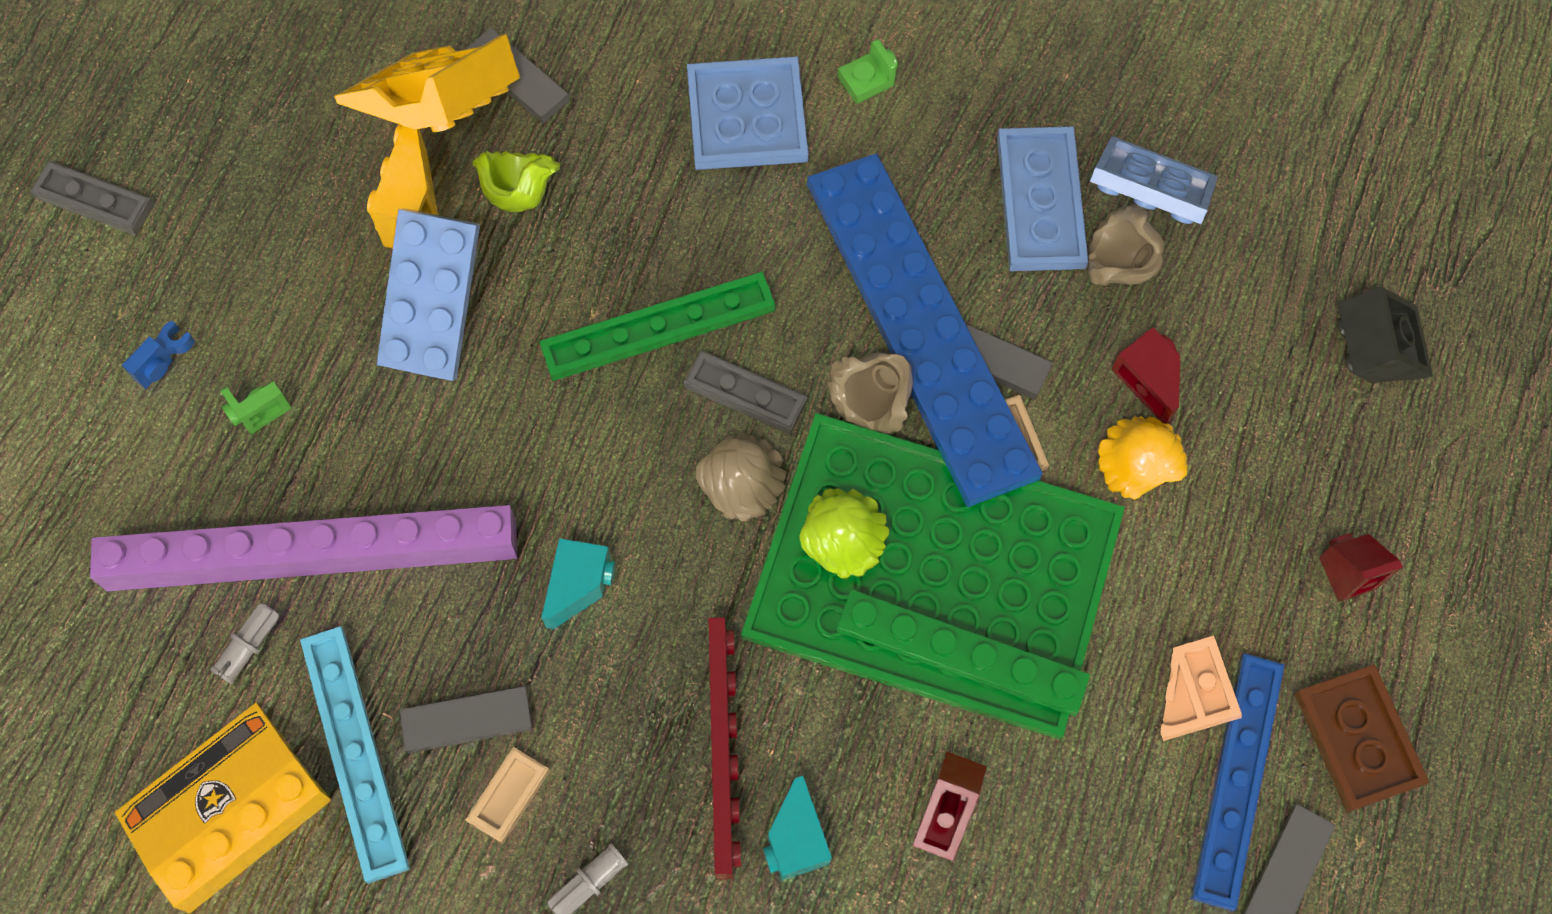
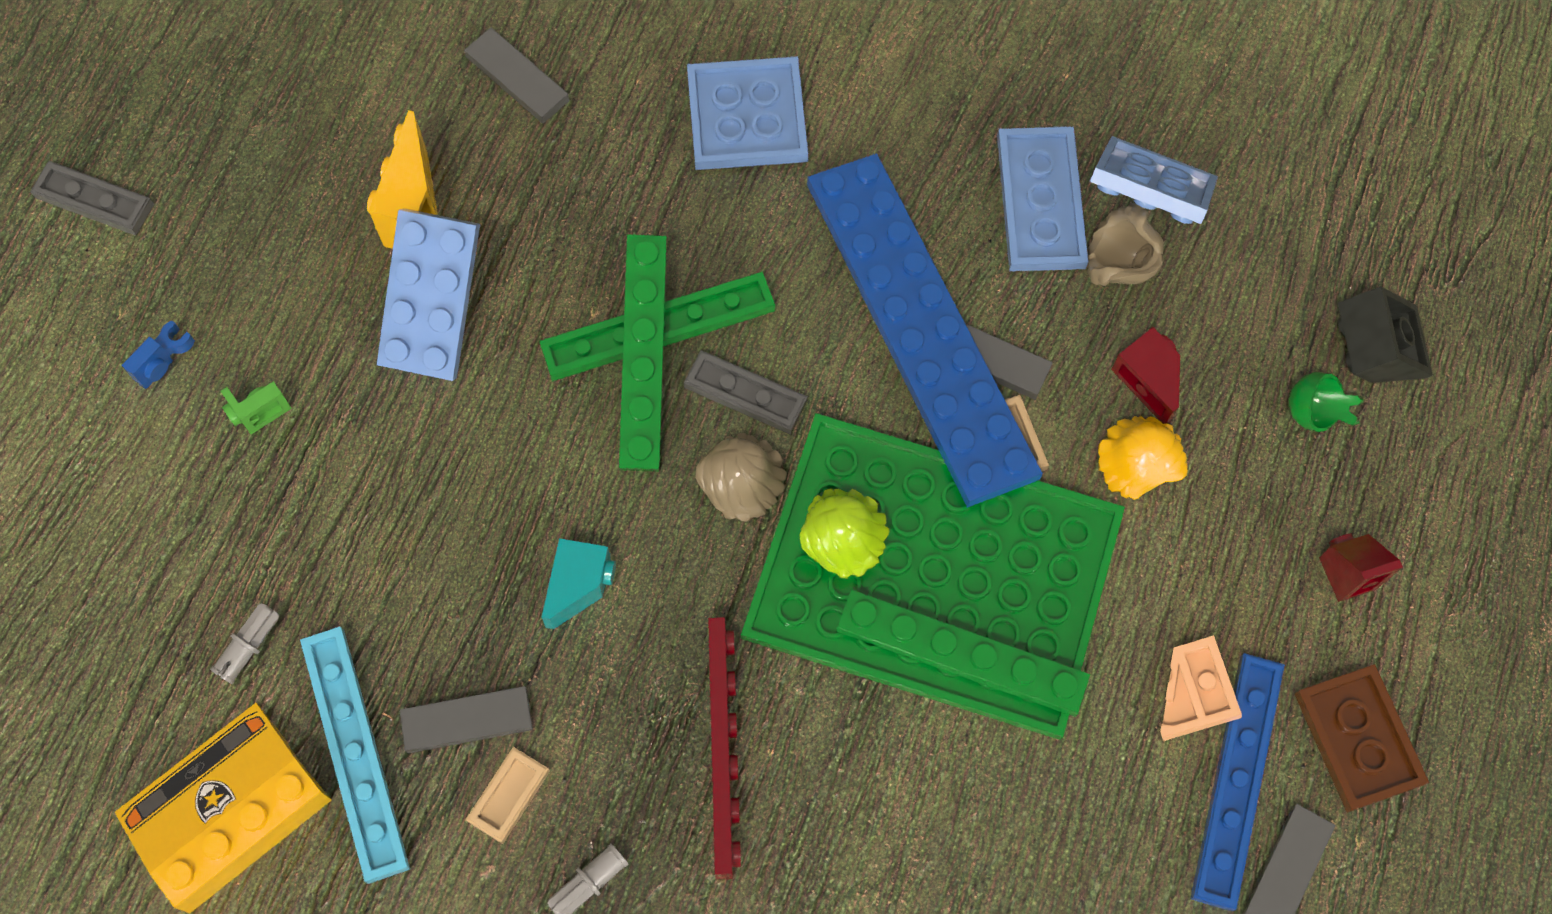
(304, 548): medium lavender brick -> none
(435, 85): yellow piece -> none
(514, 179): lime hair -> none
(642, 353): none -> green plate
(796, 836): teal slope -> none
(869, 73): bright green bracket -> none
(872, 390): dark tan hair -> none
(950, 806): dark red slope -> none
(1320, 402): none -> green piece

